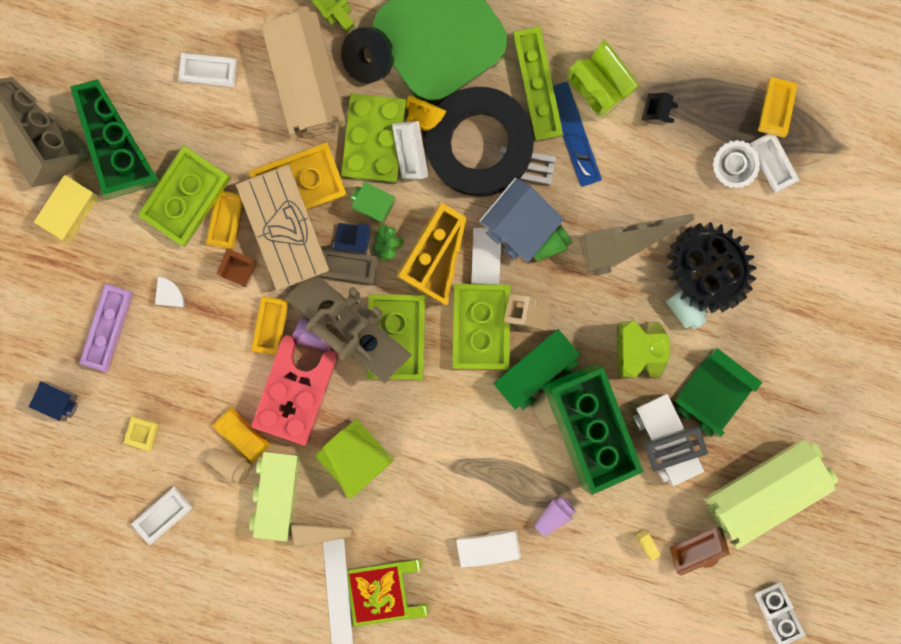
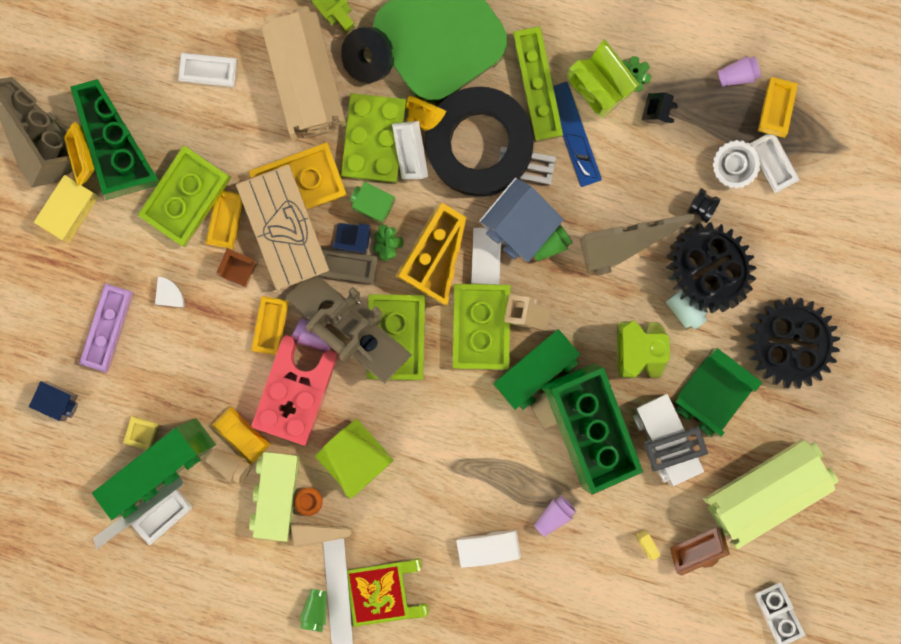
(78, 153): none -> yellow tile
(121, 523): none -> white sticker
(153, 468): none -> green wedge
(308, 501): none -> orange tile
(314, 611): none -> bright green cone
(639, 71): none -> bright green plant
(703, 205): none -> black wheel
(740, 72): none -> lavender cone
(789, 367): none -> black gear

